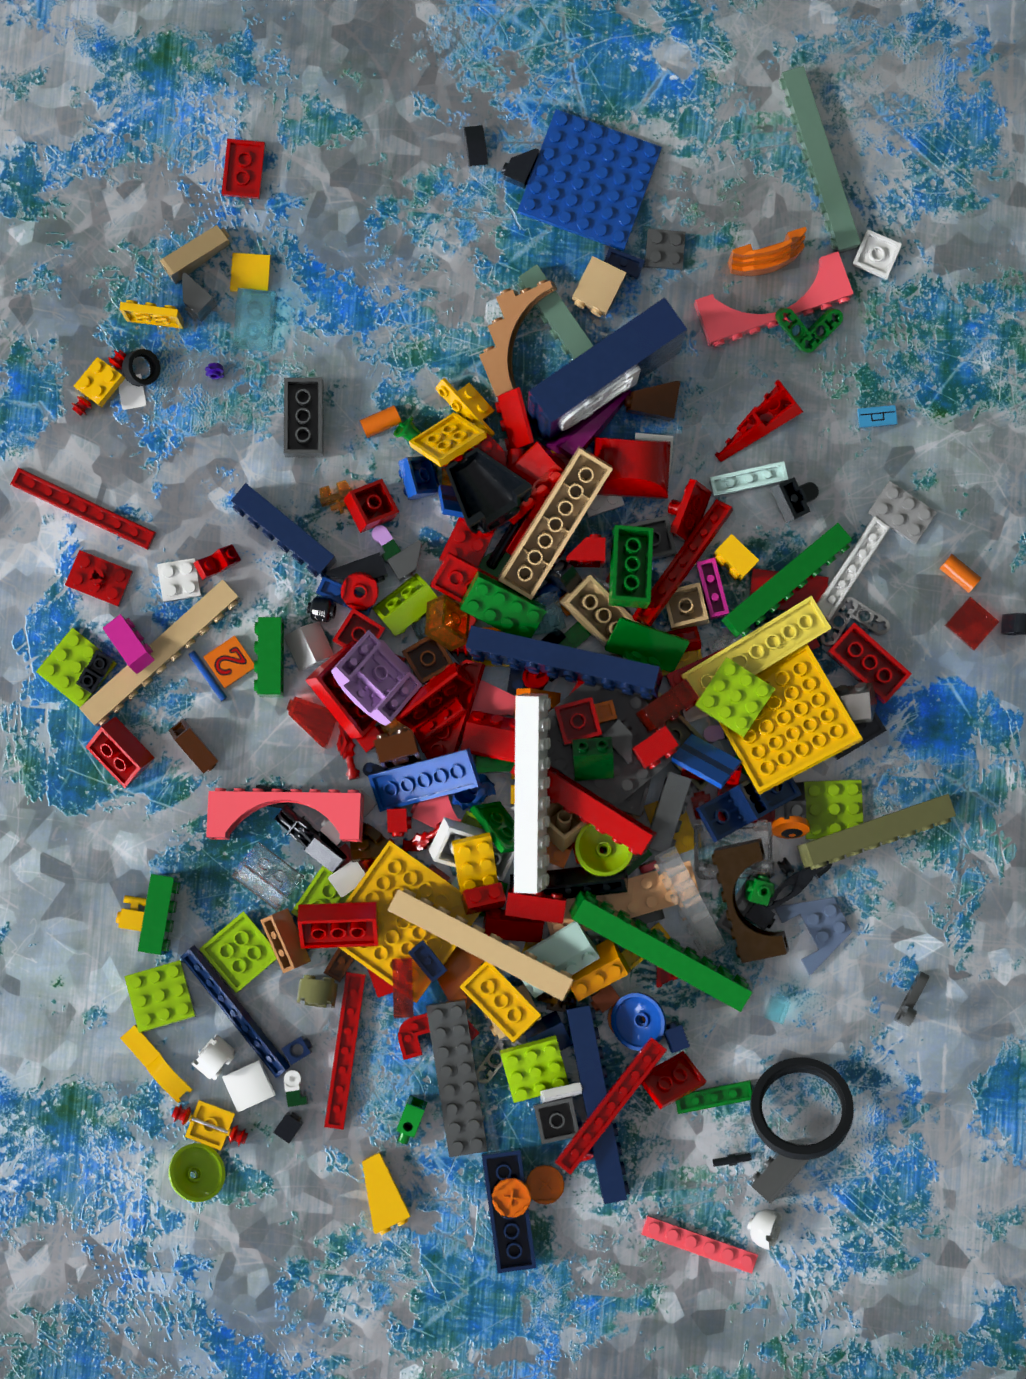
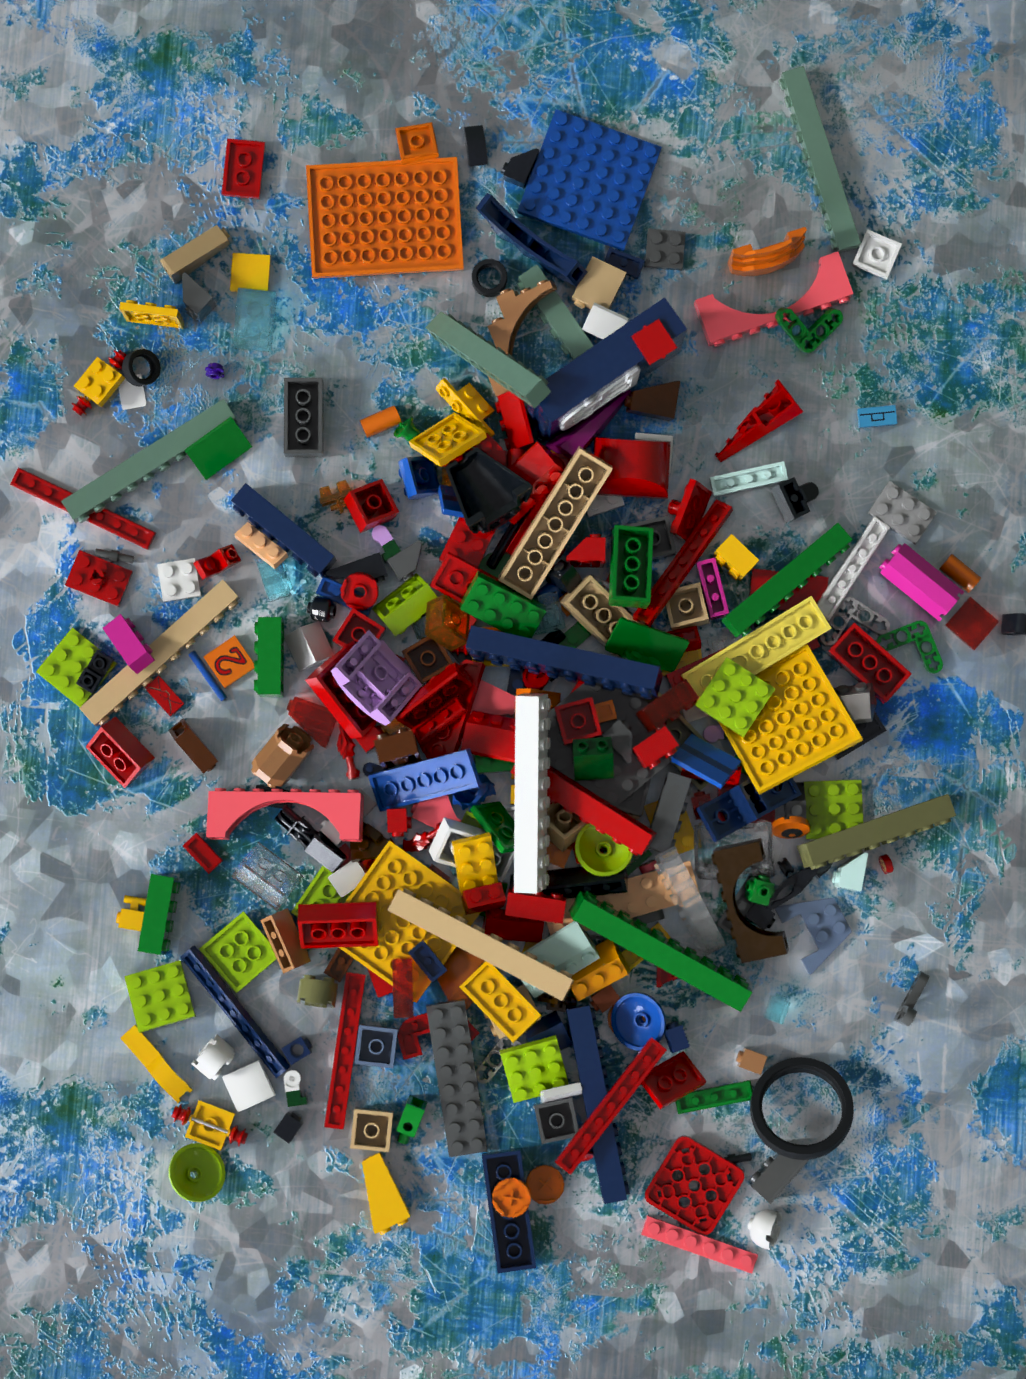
(114, 556): none -> dark grey bar
(144, 464): none -> sand green brick
(164, 696): none -> red tile
(202, 853): none -> red tile
(218, 448): none -> green tile
(261, 545): none -> light nougat plate
(275, 581): none -> clear light blue brick
(282, 755): none -> medium nougat brick
(371, 1129): none -> tan brick
(376, 1046): none -> sand blue brick
(384, 218): none -> orange plate
(417, 142): none -> orange tile
(489, 359): none -> sand green brick
(494, 264): none -> black tyre
(530, 244): none -> dark blue arch
(603, 321): none -> white slope
(654, 342): none -> red piece
(674, 1189): none -> red piece
(751, 1060): none -> medium nougat brick
(851, 874): none -> light aqua slope
(886, 864): none -> red tile
(920, 581): none -> dark pink brick
(926, 636): none -> green beam

